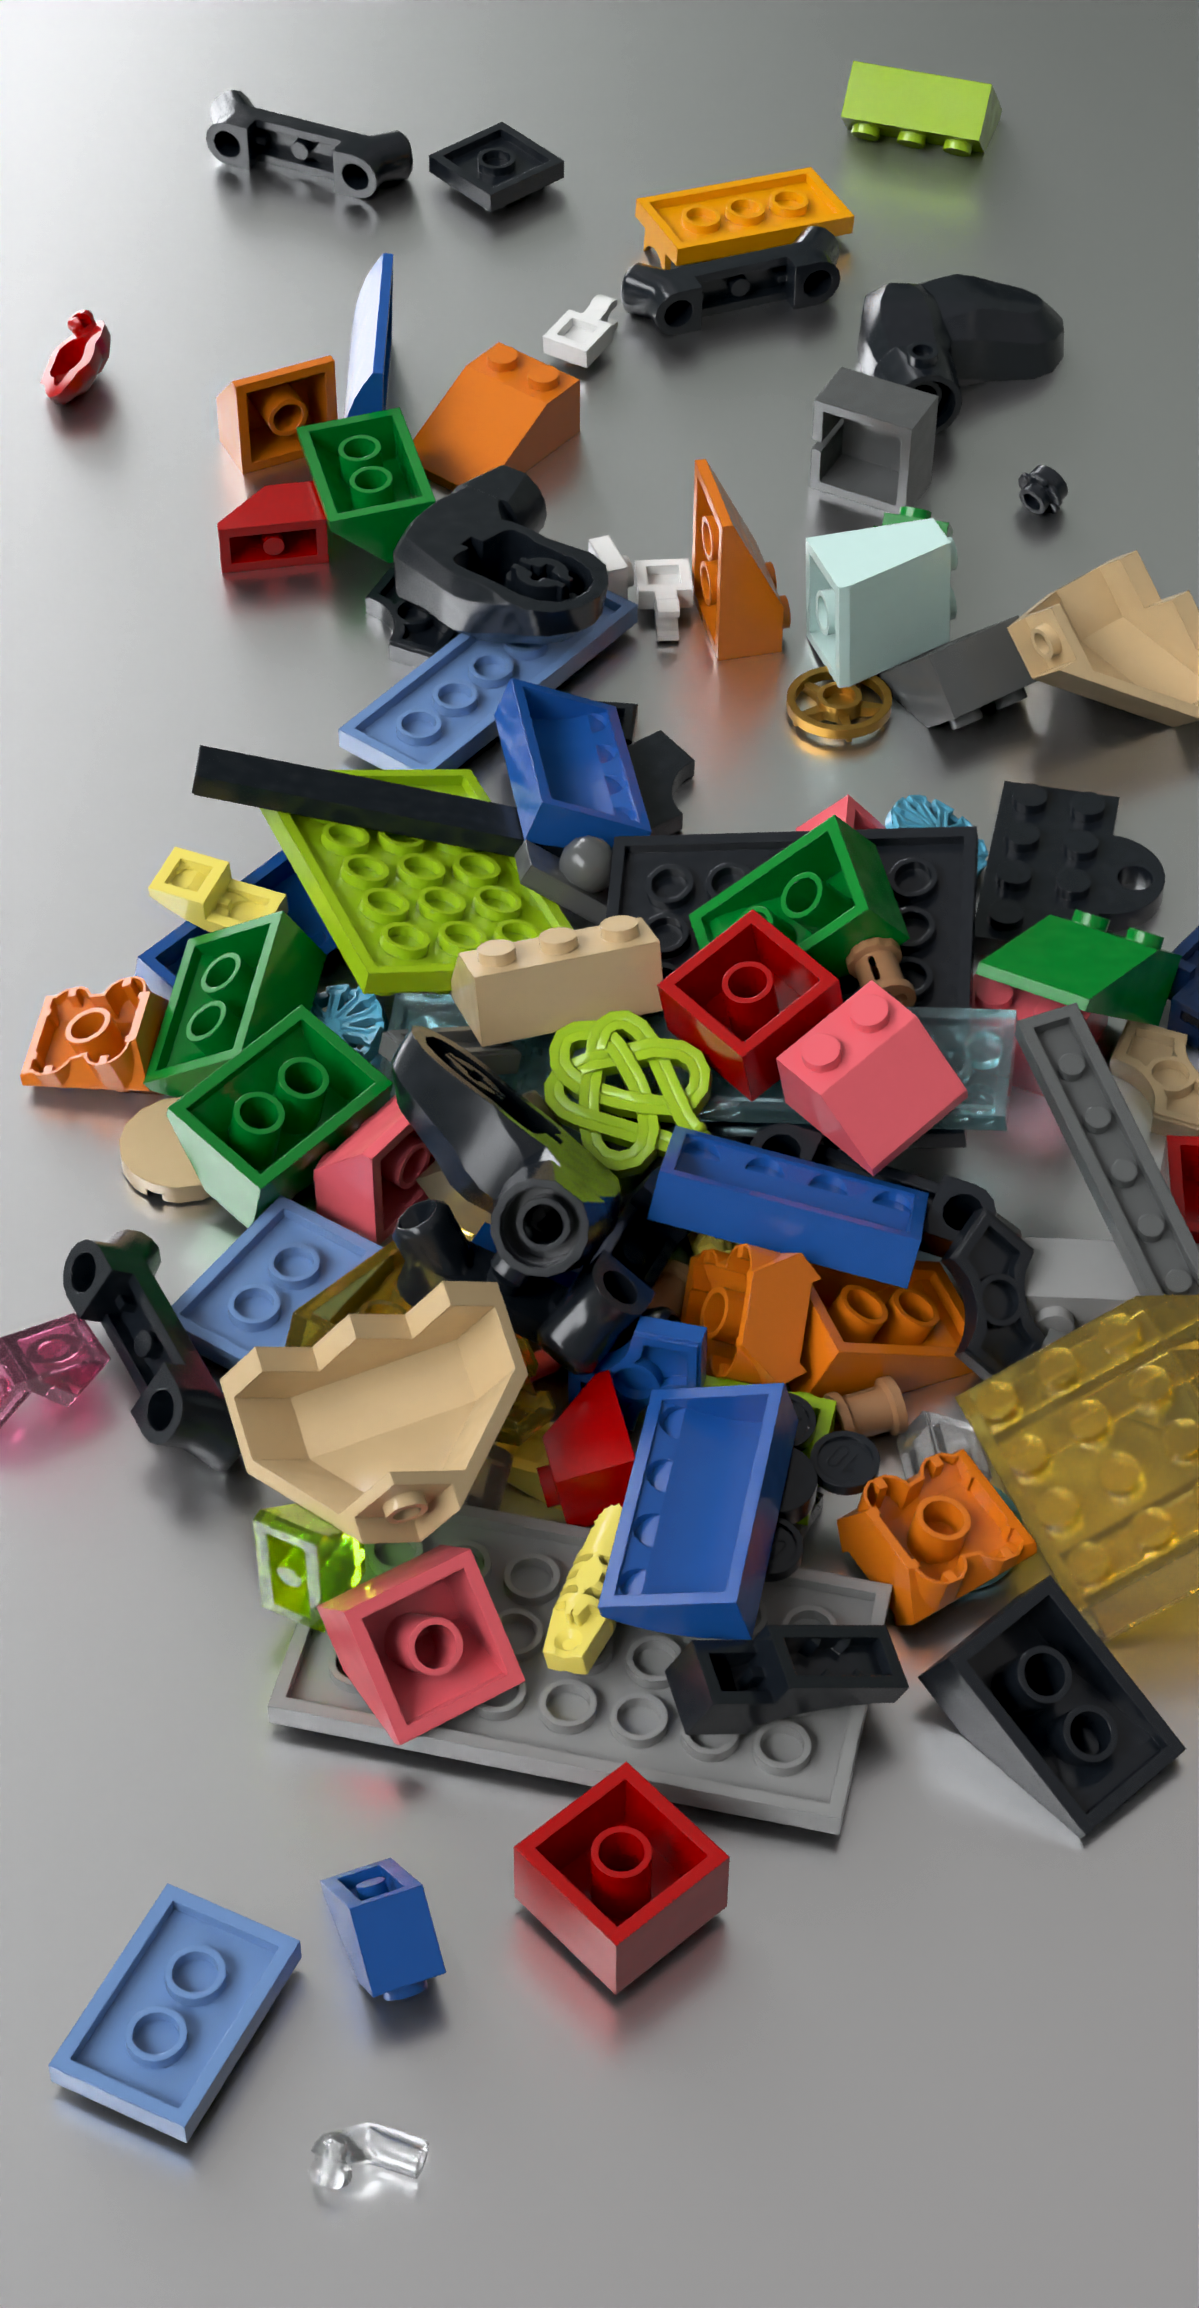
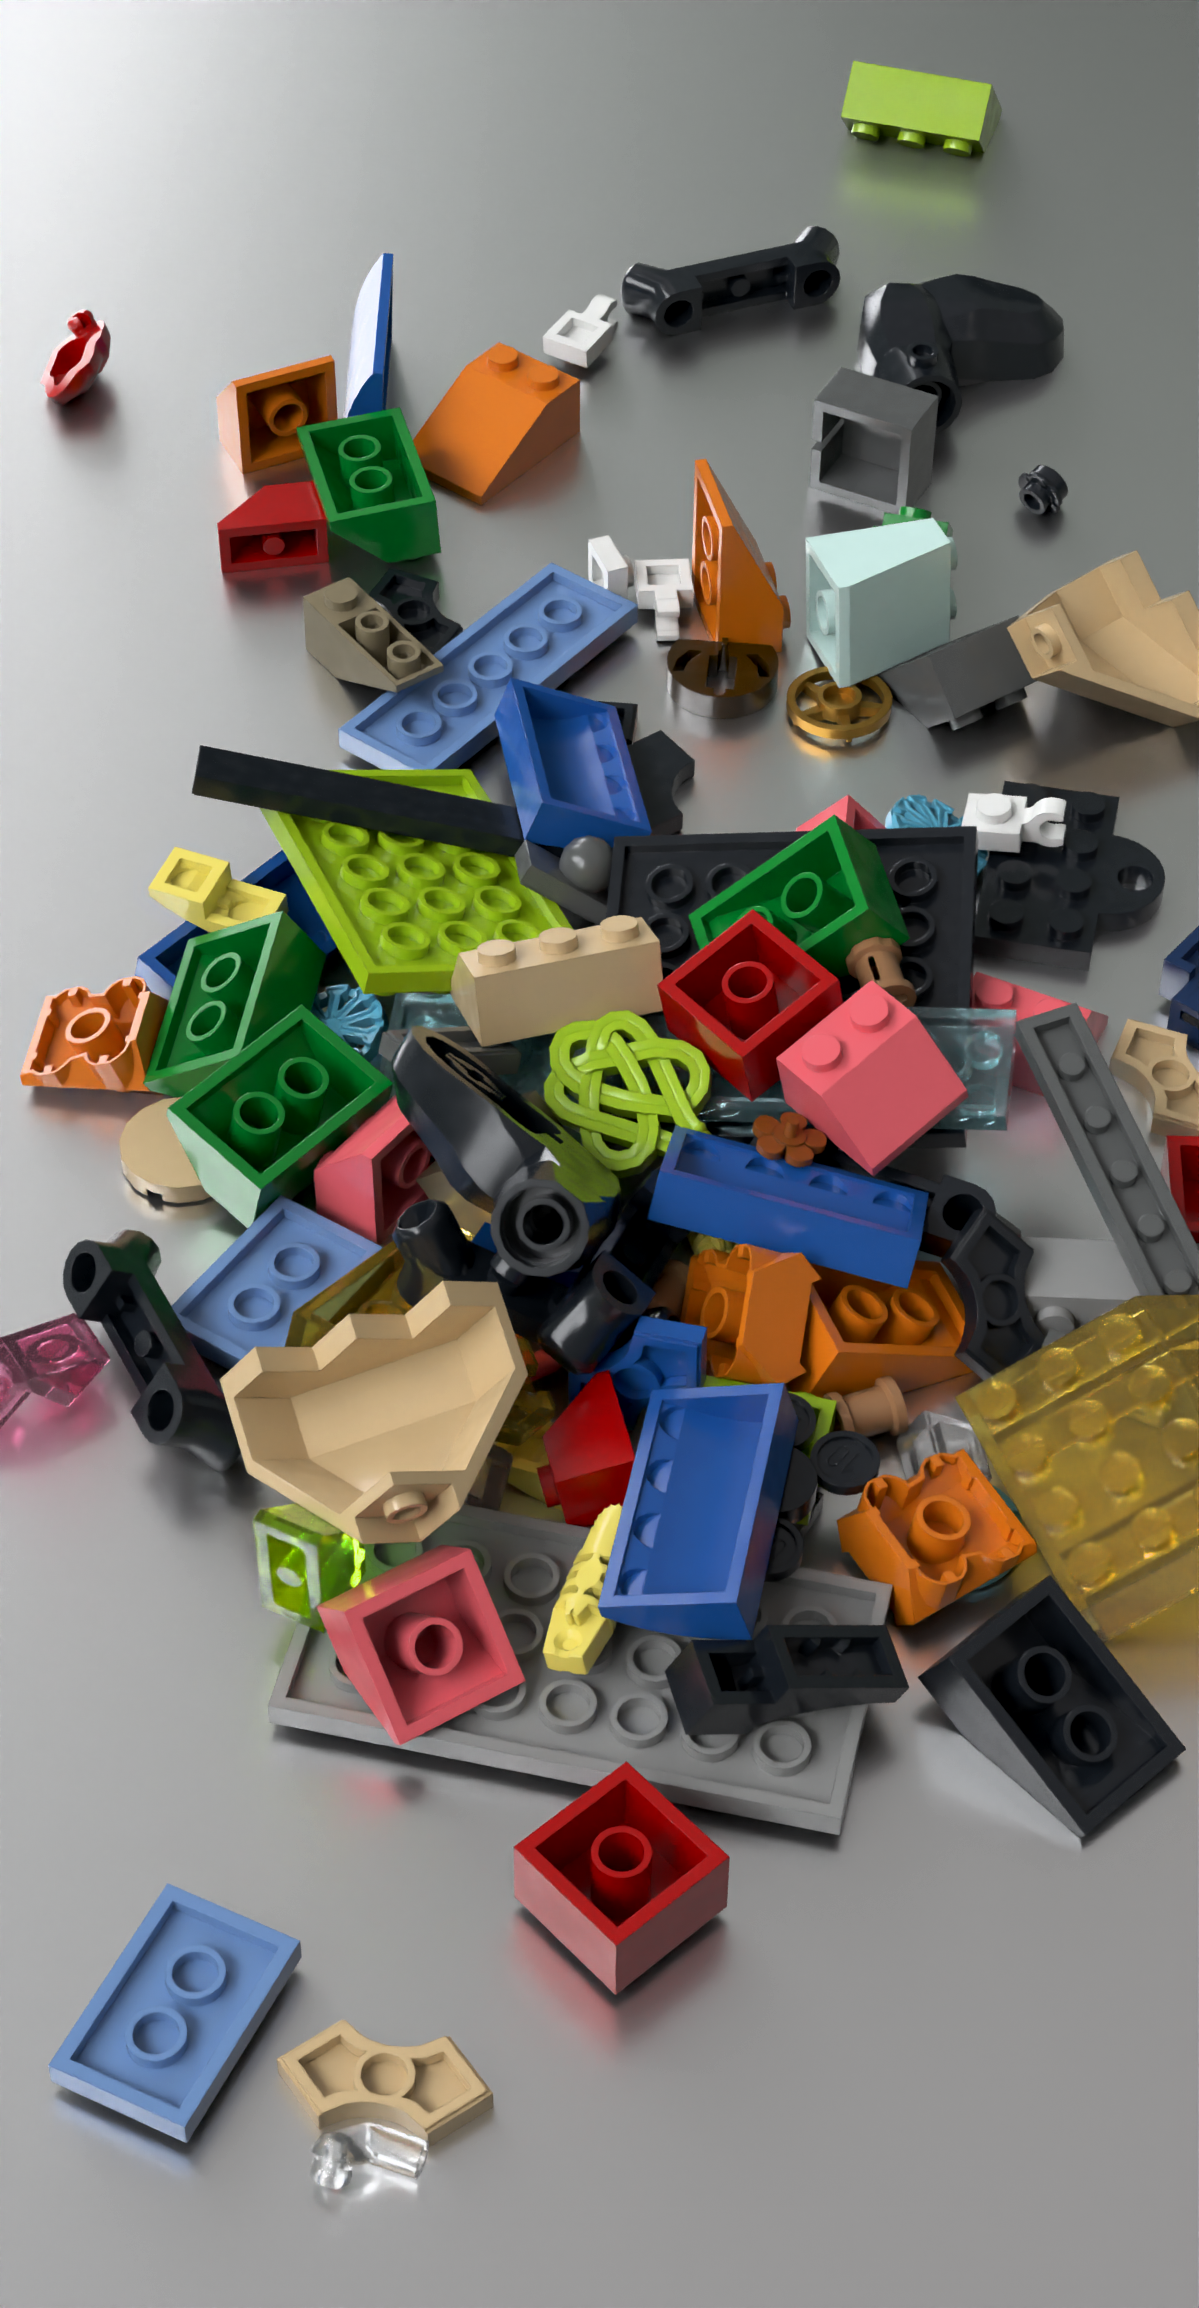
(354, 161): black plate -> none
(362, 640): none -> dark tan slope
(385, 1928): blue slope -> none
(418, 2087): none -> tan tile
(490, 572): black piece -> none
(496, 166): black plate -> none
(739, 216): light orange piece -> none
(751, 666): none -> dark brown piece
(788, 1138): none -> dark orange plant
(1007, 821): none -> white plate
(1088, 967): green slope -> none

